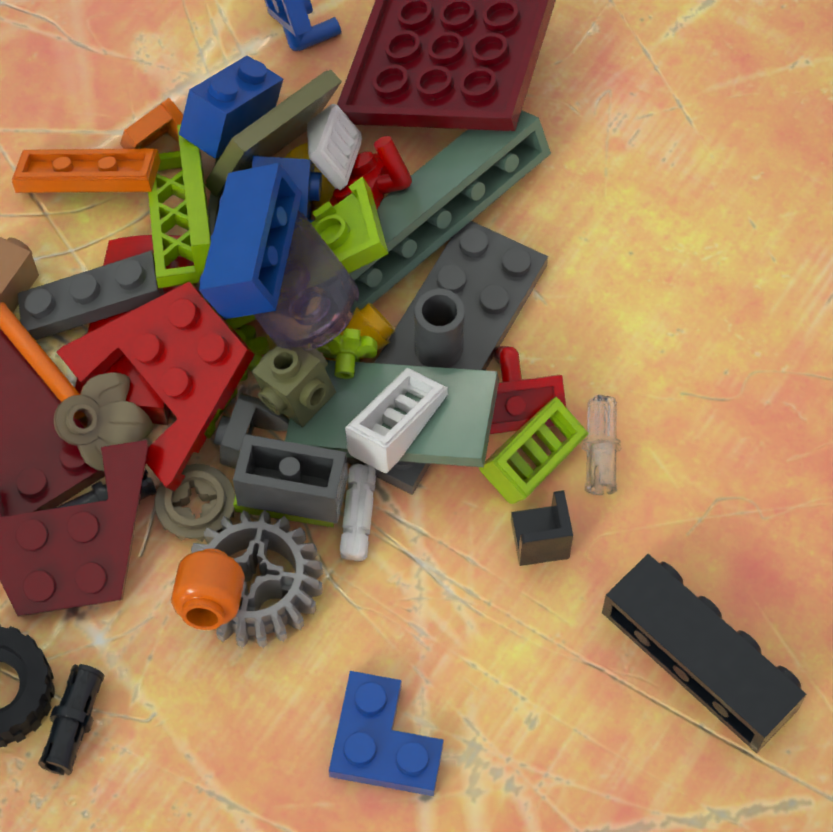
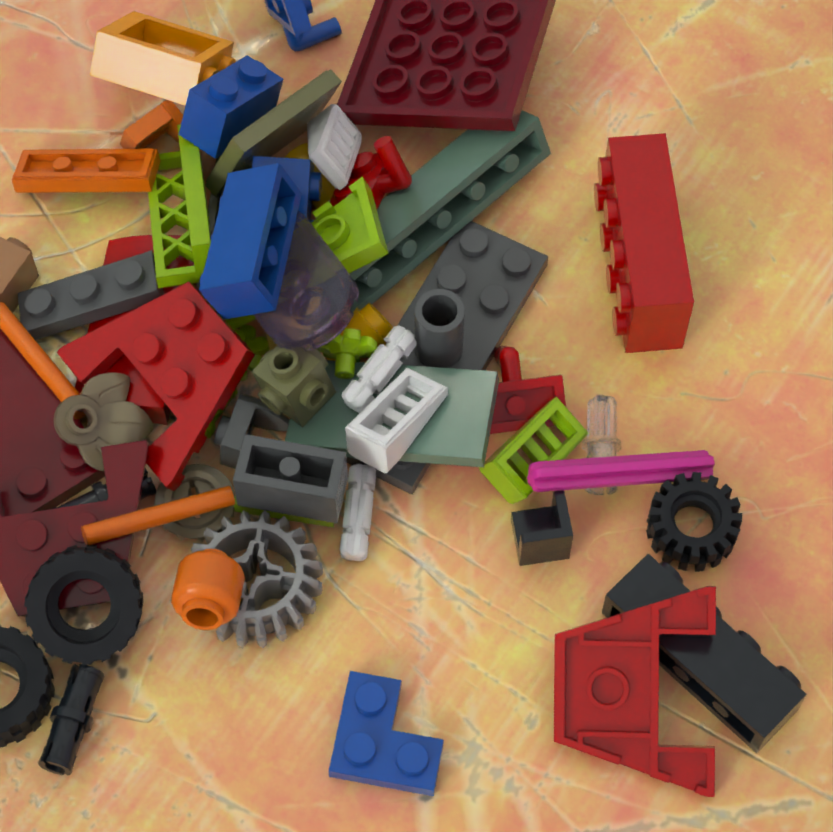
(74, 643): none -> black tyre
(157, 56): none -> light orange window
(157, 515): none -> orange bar
(379, 368): none -> white axle
(611, 689): none -> red wing
(617, 470): none -> dark pink axle
(644, 243): none -> red brick
(703, 496): none -> black tyre

